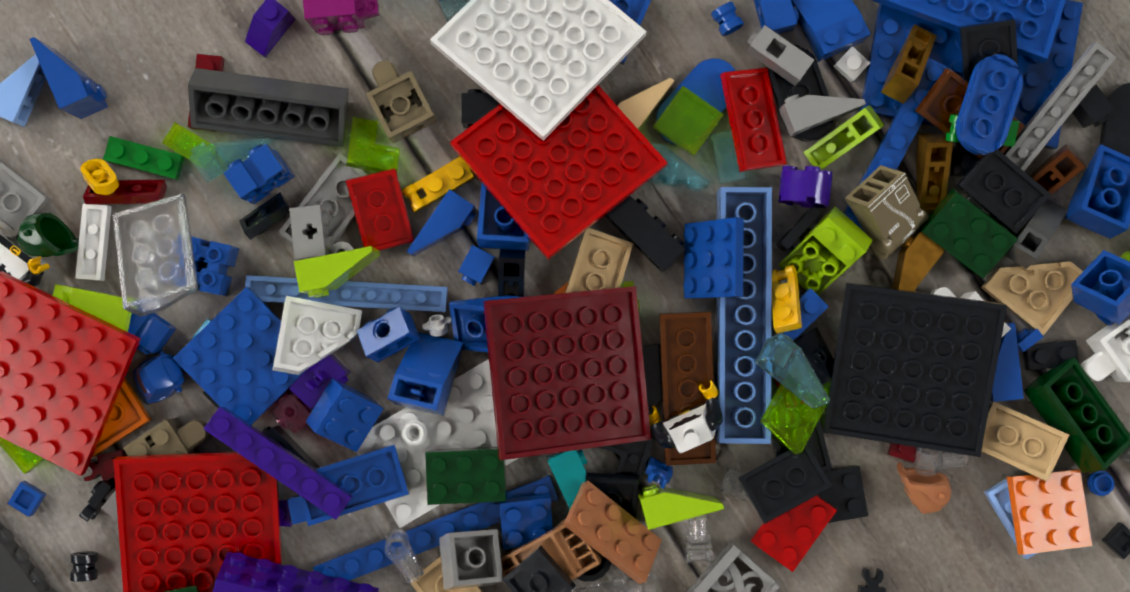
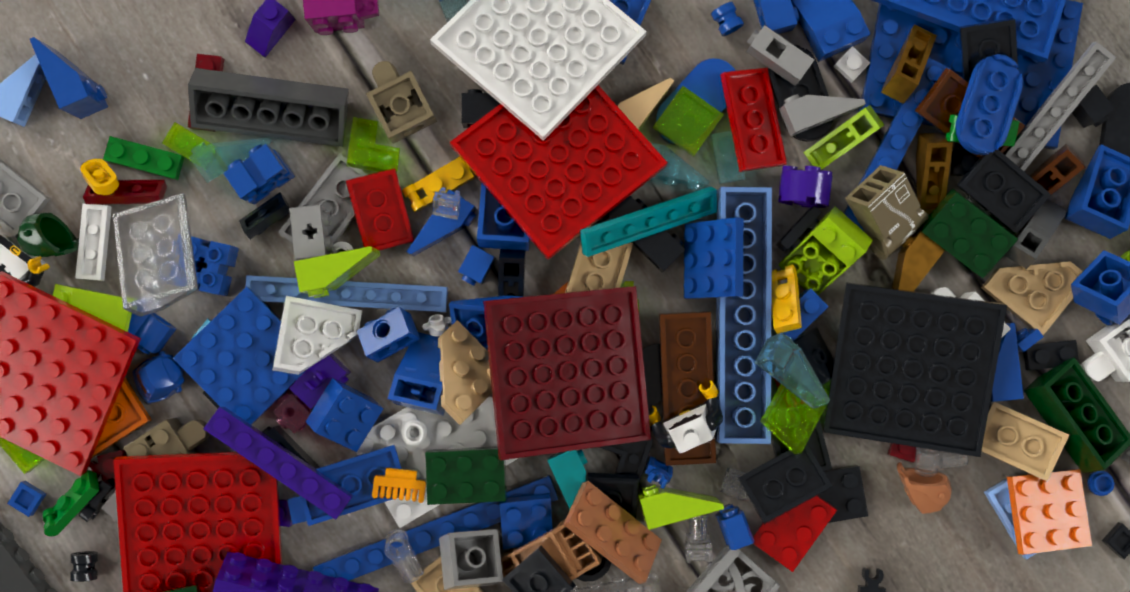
(70, 504): none -> green plate
(399, 479): none -> light orange piece
(446, 204): none -> clear tile
(463, 372): none -> tan plate
(648, 221): none -> teal plate
(734, 527): none -> blue brick

